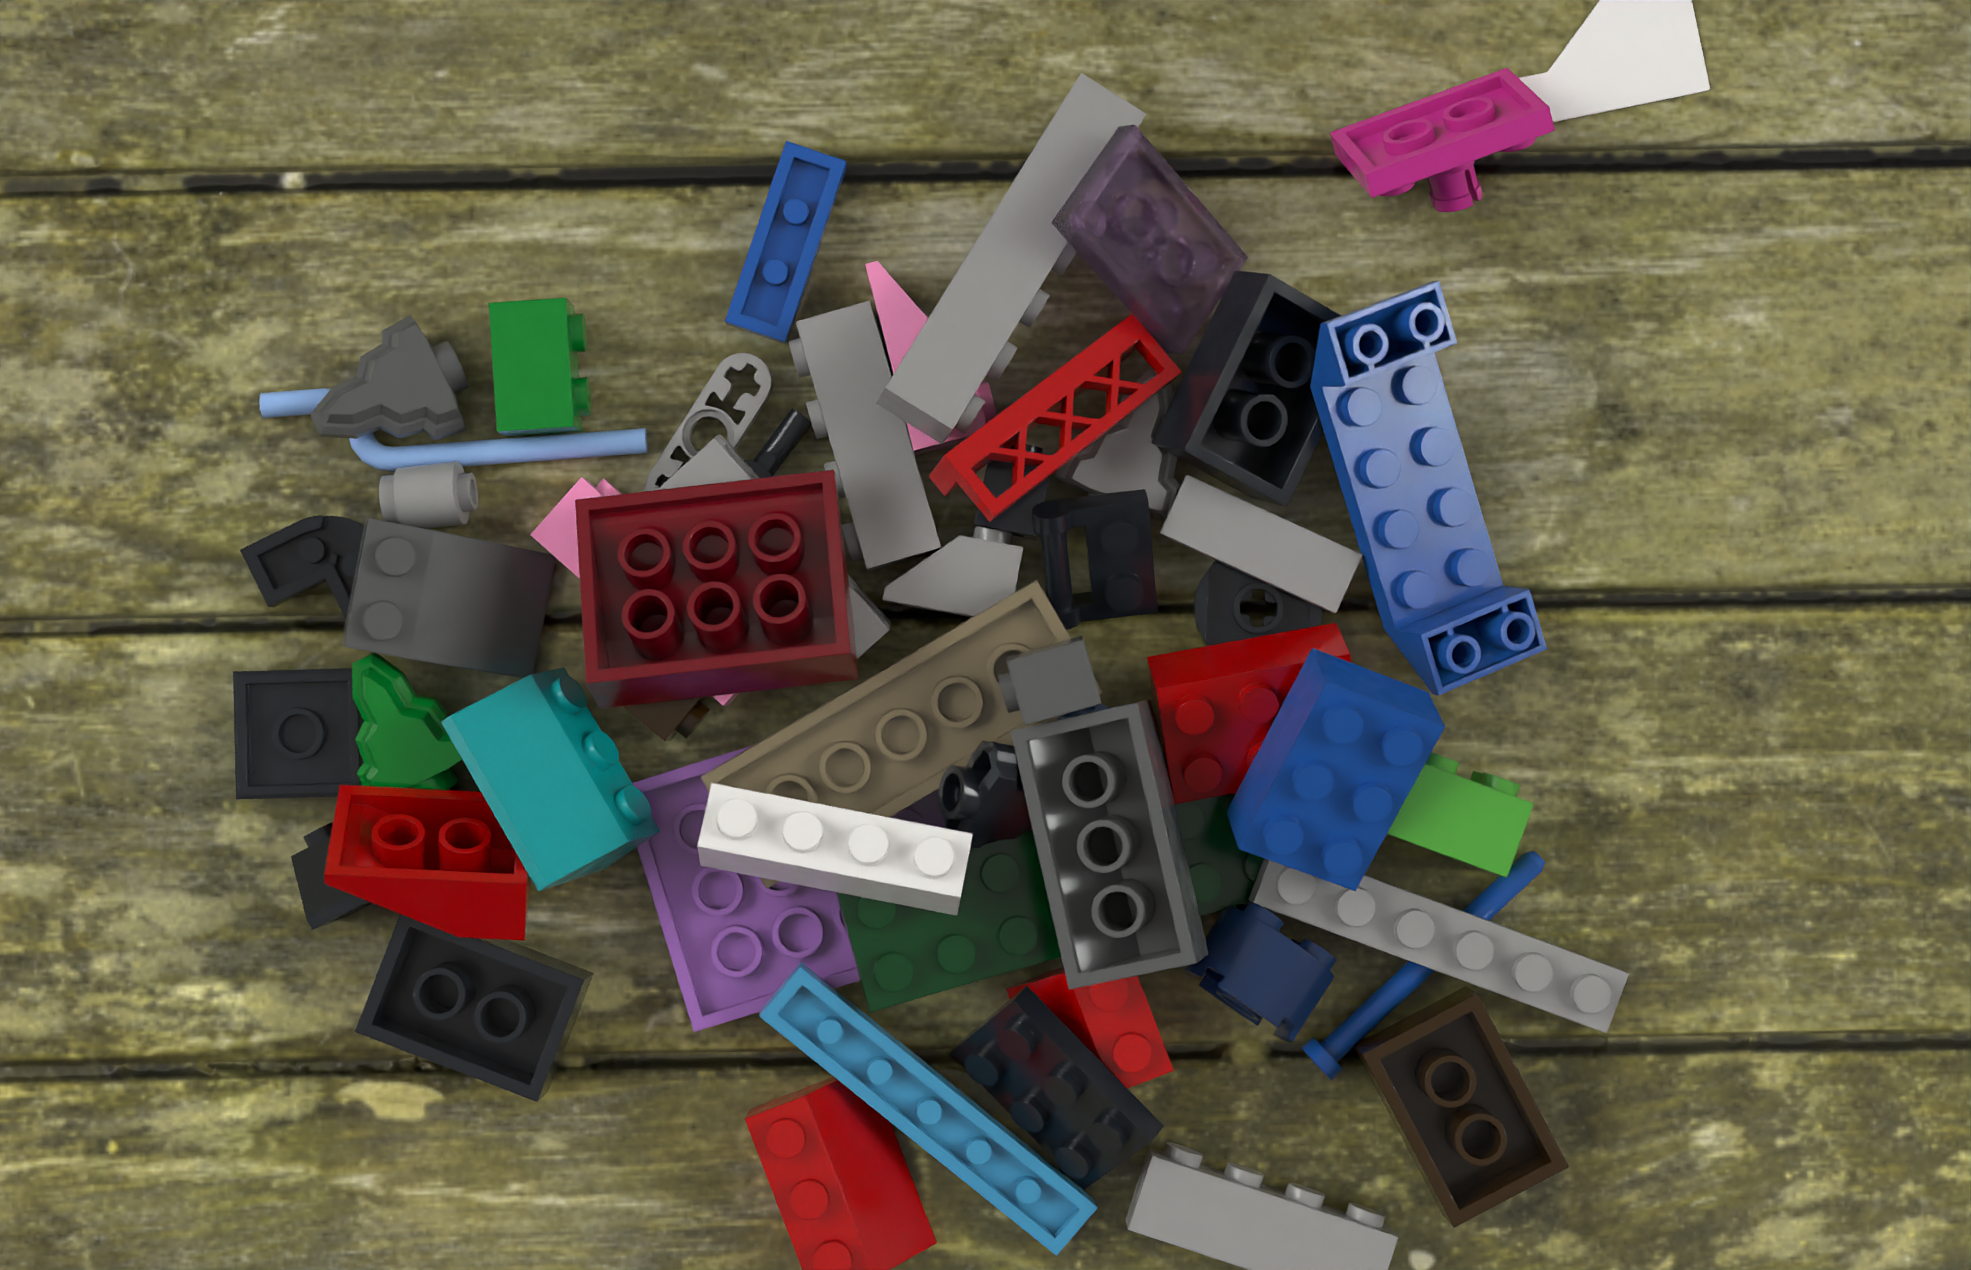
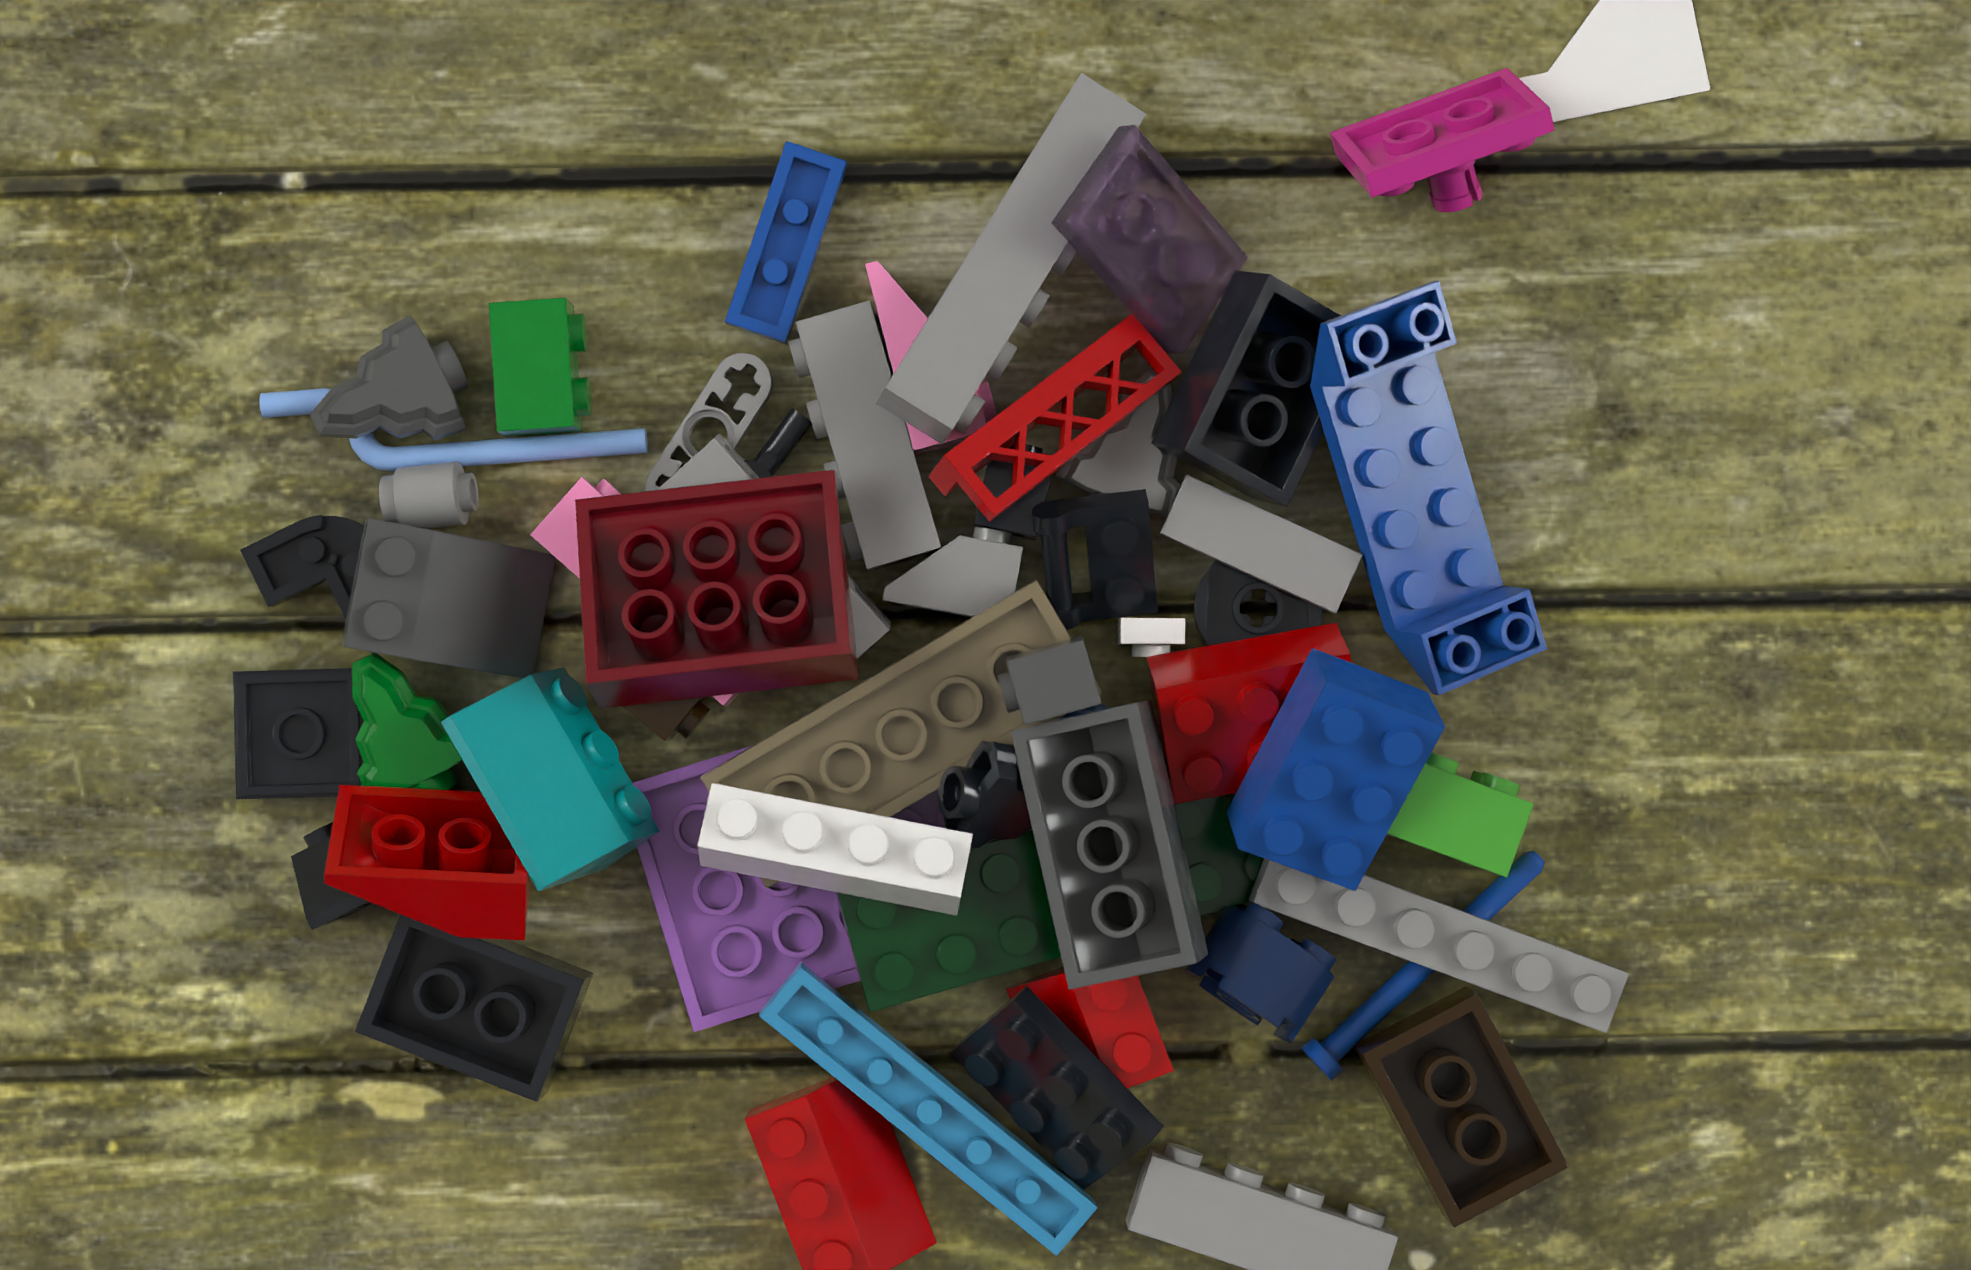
(1151, 635): none -> white plate

